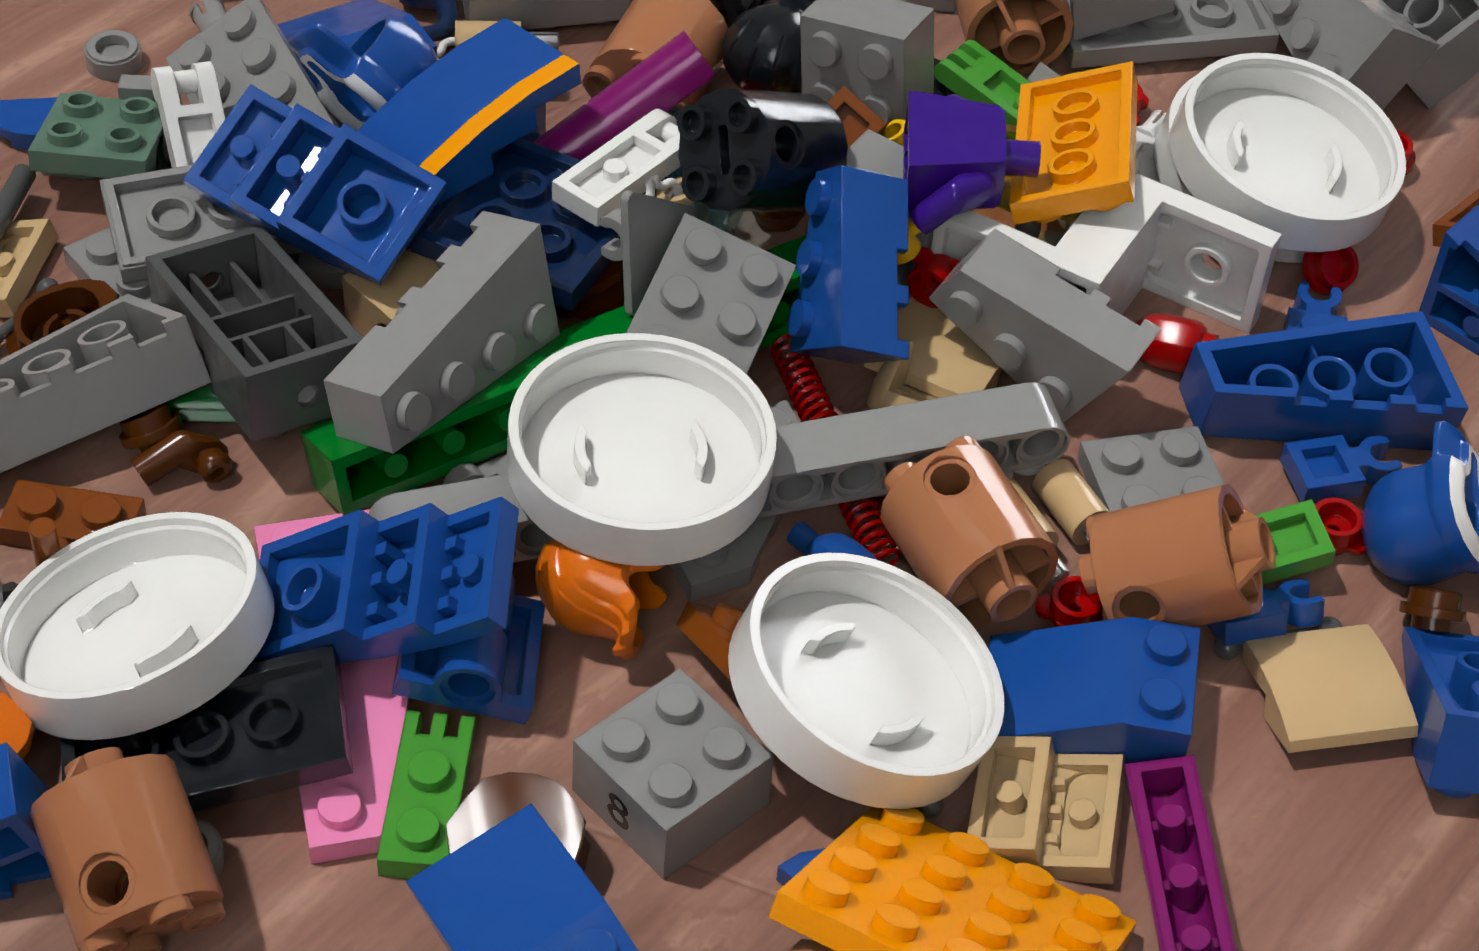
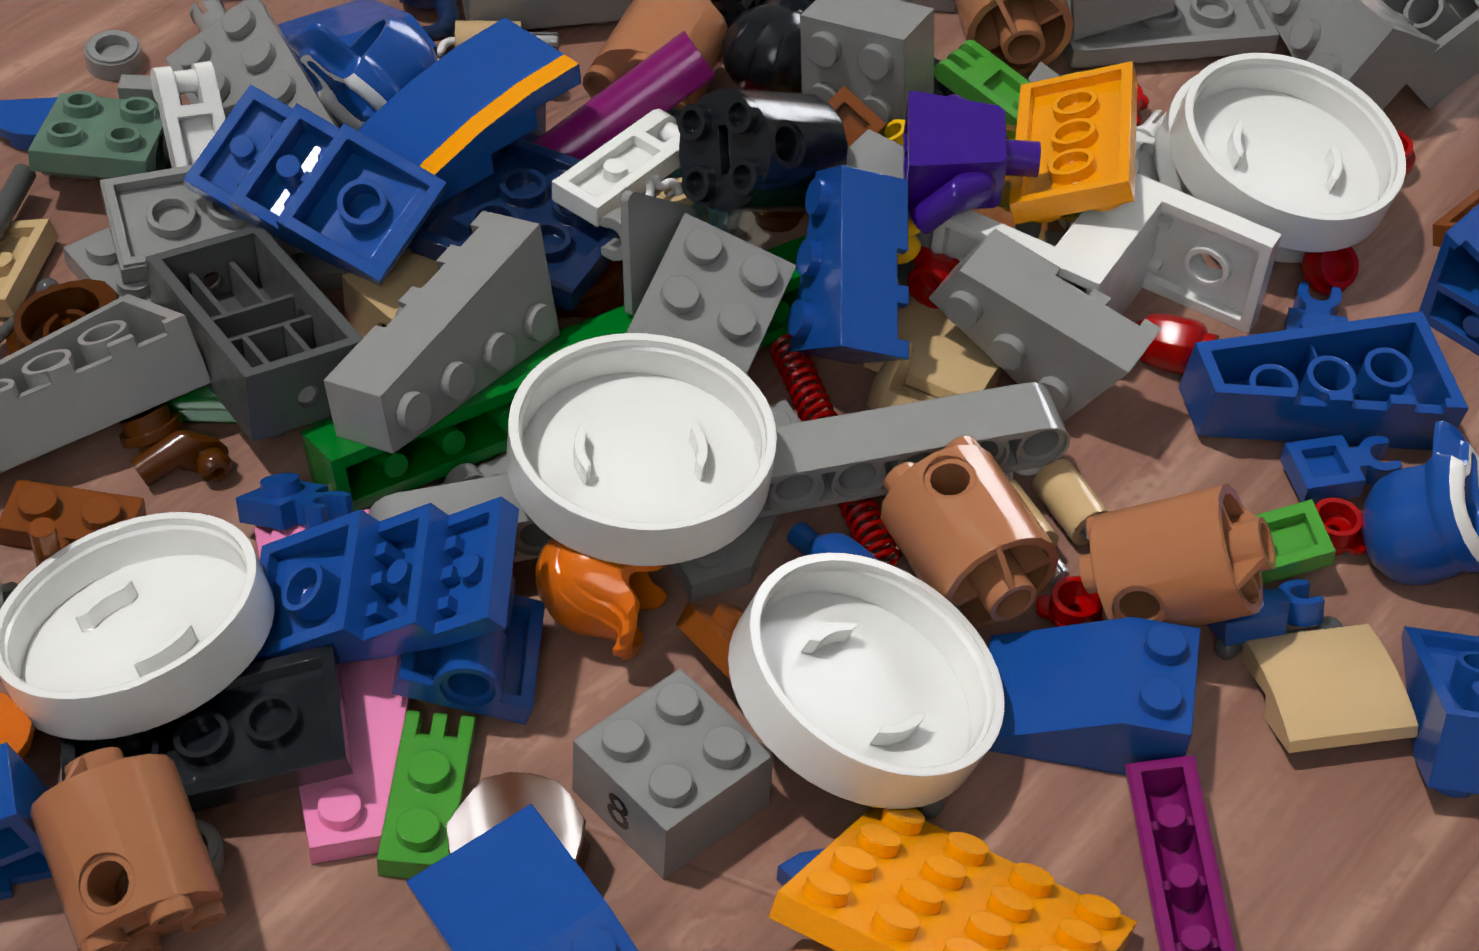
(288, 502): none -> blue plate
(1050, 808): tan slope -> none
(1147, 466): light grey plate -> none
(1433, 608): reddish brown plate -> none

